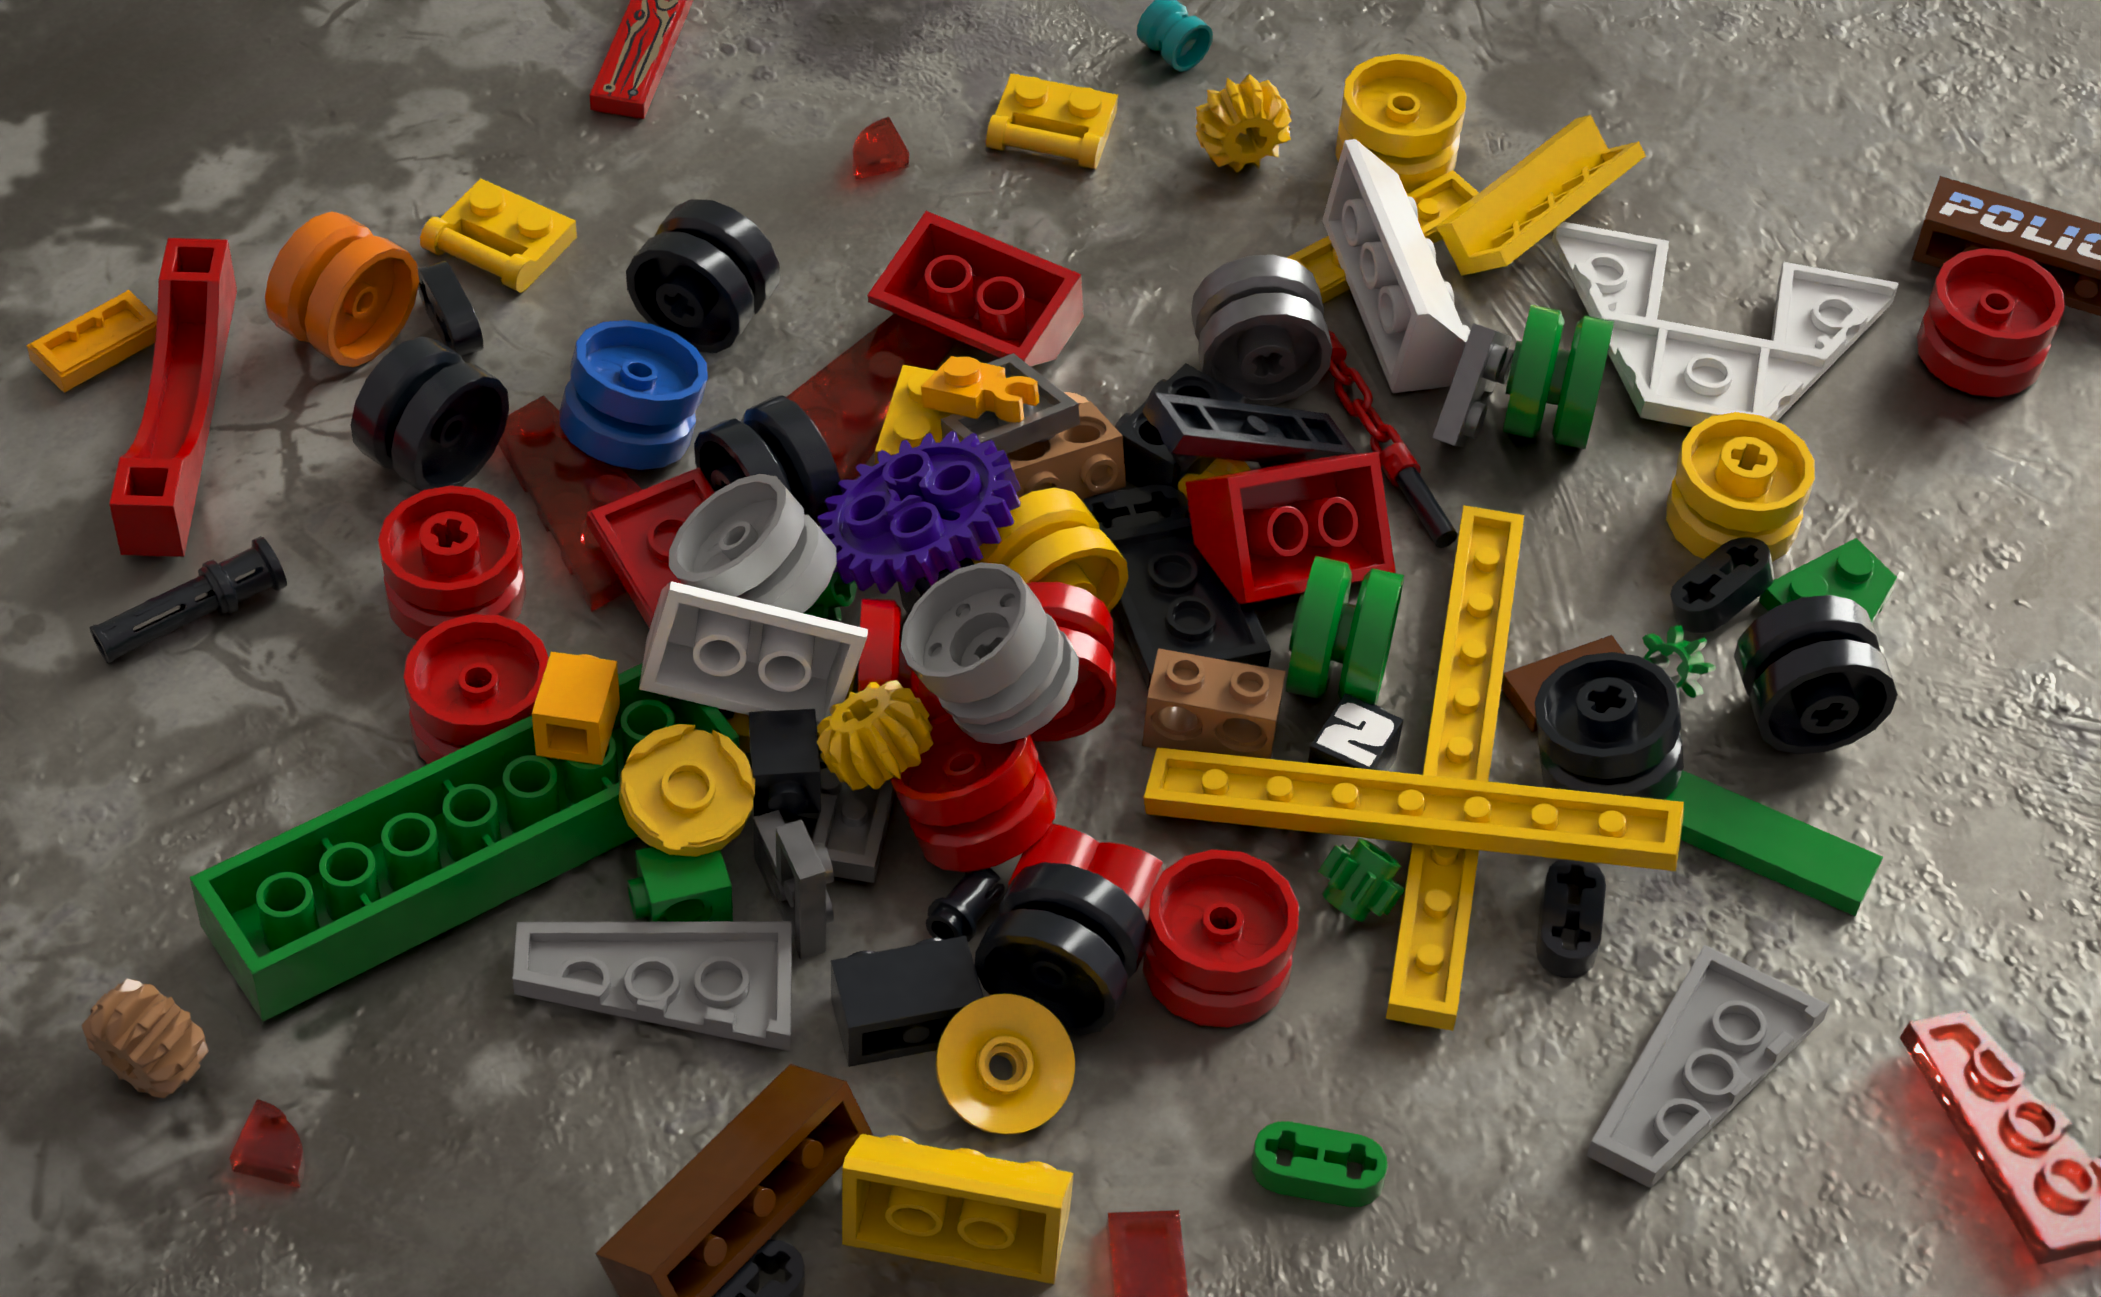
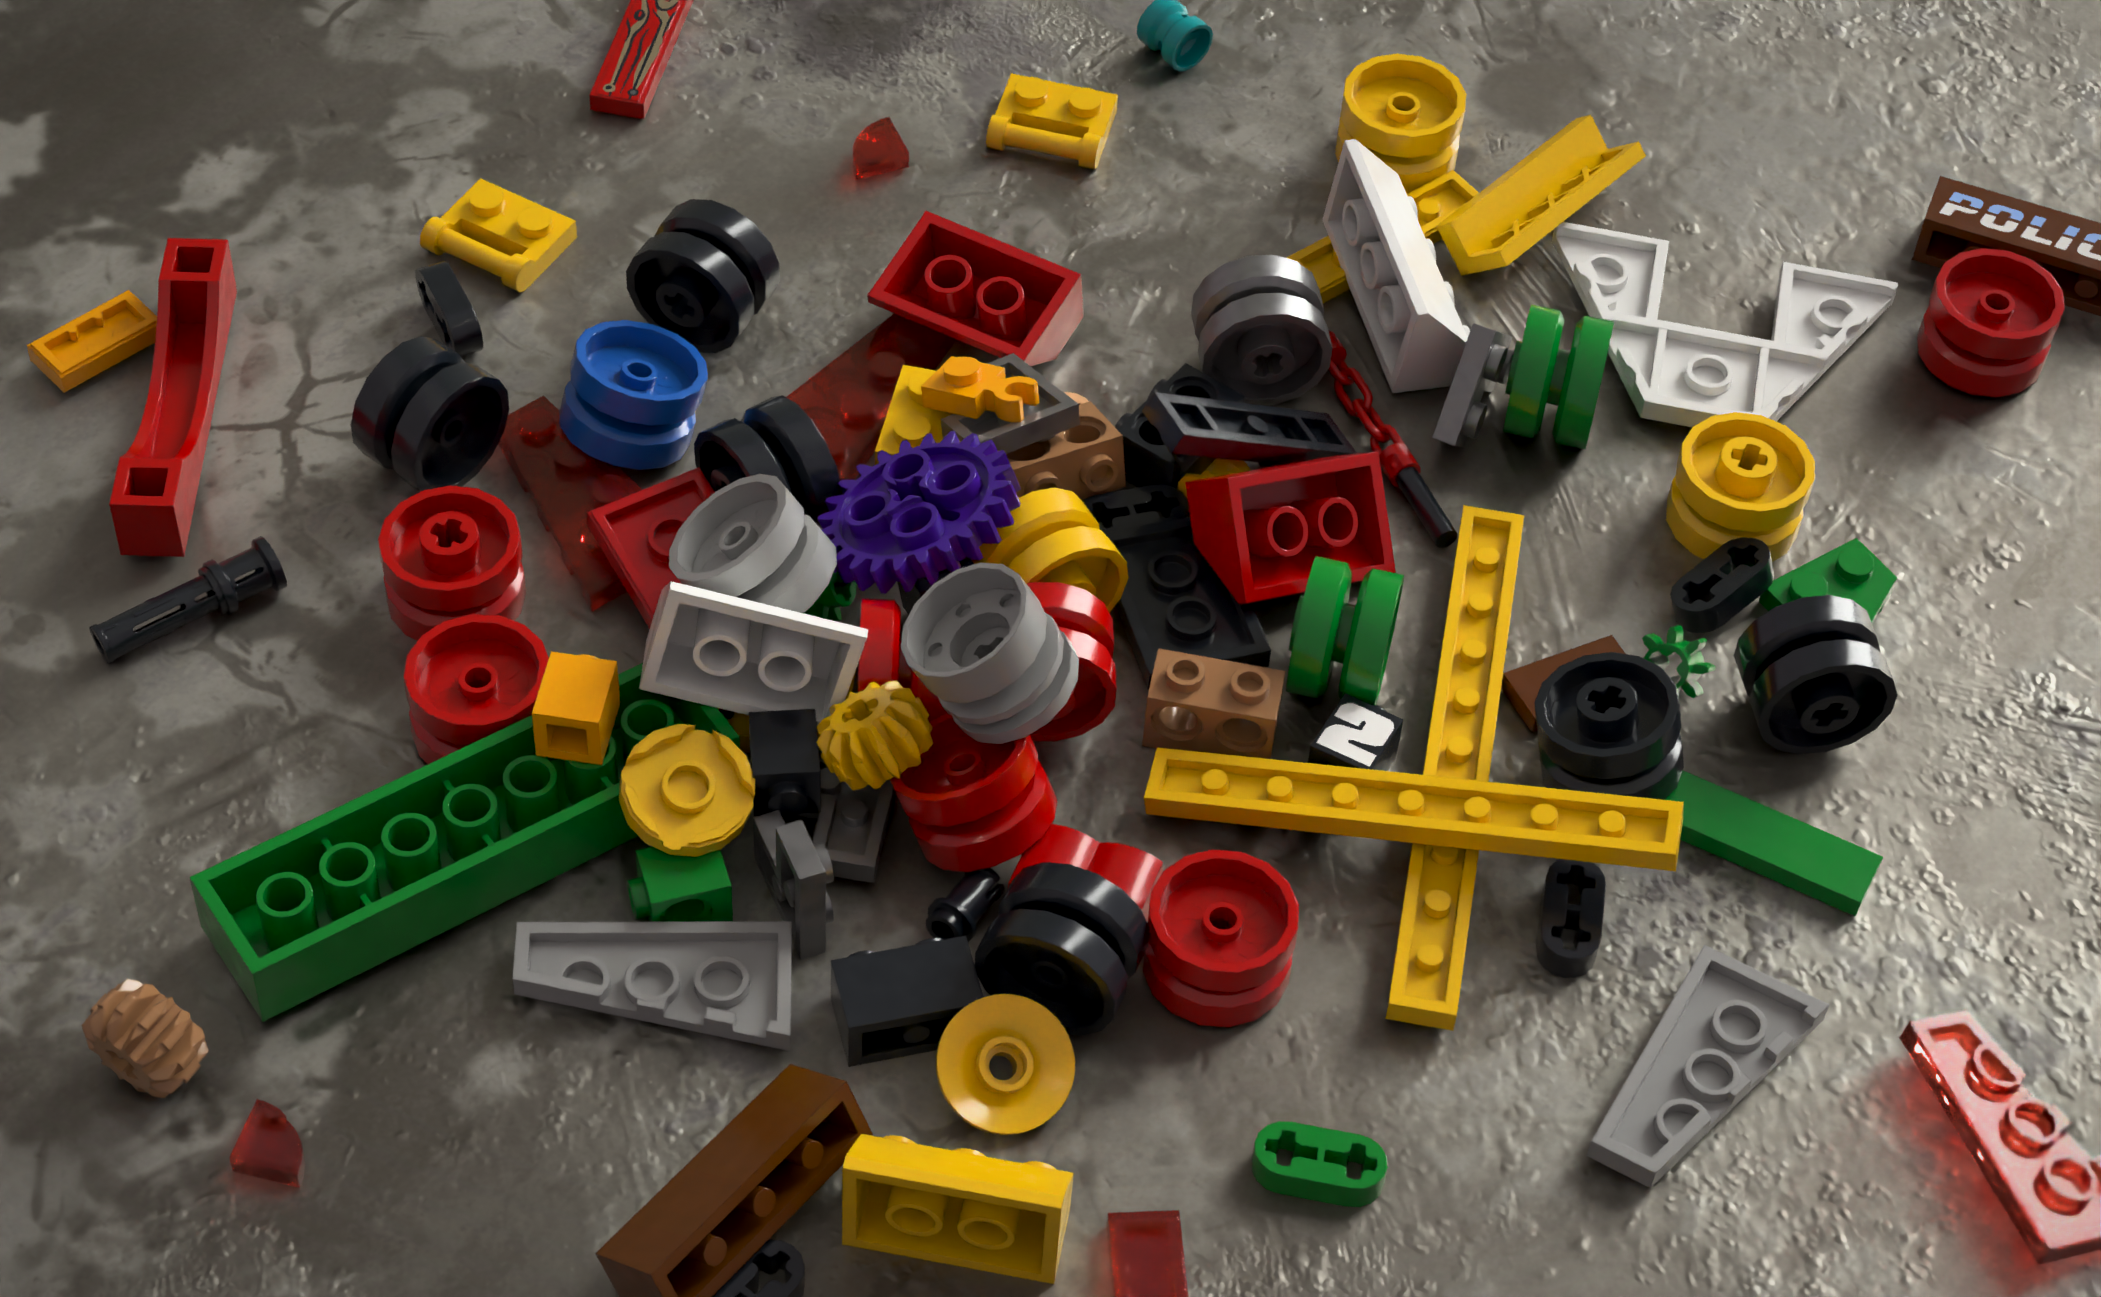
(342, 289): orange wheel -> none
(1243, 123): yellow gear -> none
(1361, 880): green gear -> none

